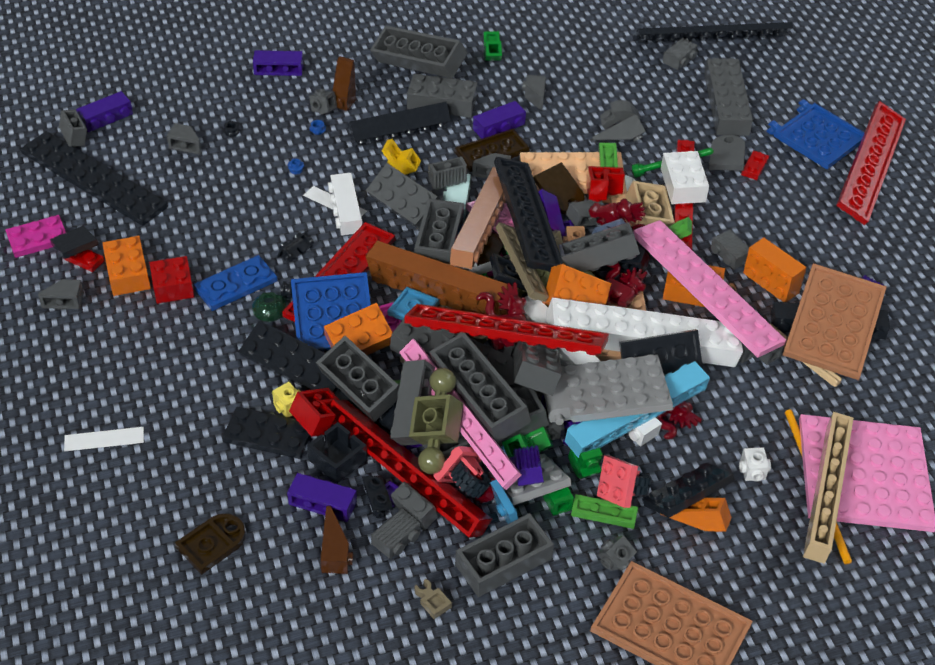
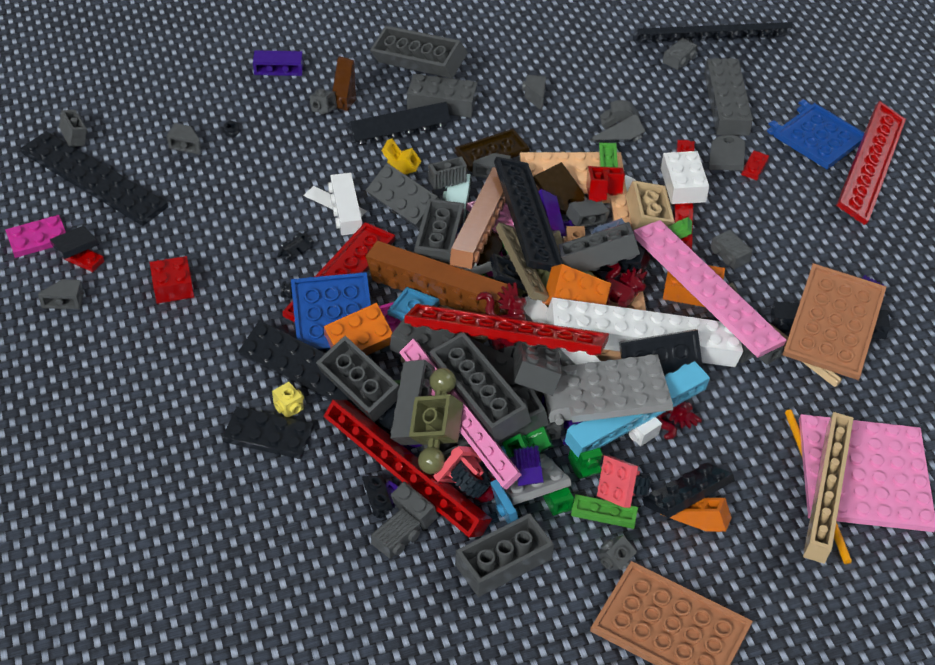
(104, 439): white sticker -> none
(105, 111): dark purple brick -> none
(126, 265): orange brick -> none
(211, 541): dark brown tile -> none
(235, 282): blue piece -> none
(268, 311): clear green piece -> none
(295, 166): blue plate -> none
(313, 410): red brick -> none
(316, 494): dark purple brick -> none
(317, 127): blue plate -> none
(335, 547): reddish brown slope -> none
(337, 459): black piece -> none
(433, 601): dark tan plate -> none
(492, 46): green brick -> none
(499, 120): dark purple brick -> none
(618, 210): dark red animal -> none
(640, 169): green piece -> none
(754, 464): white brick -> none
(774, 270): orange brick -> none

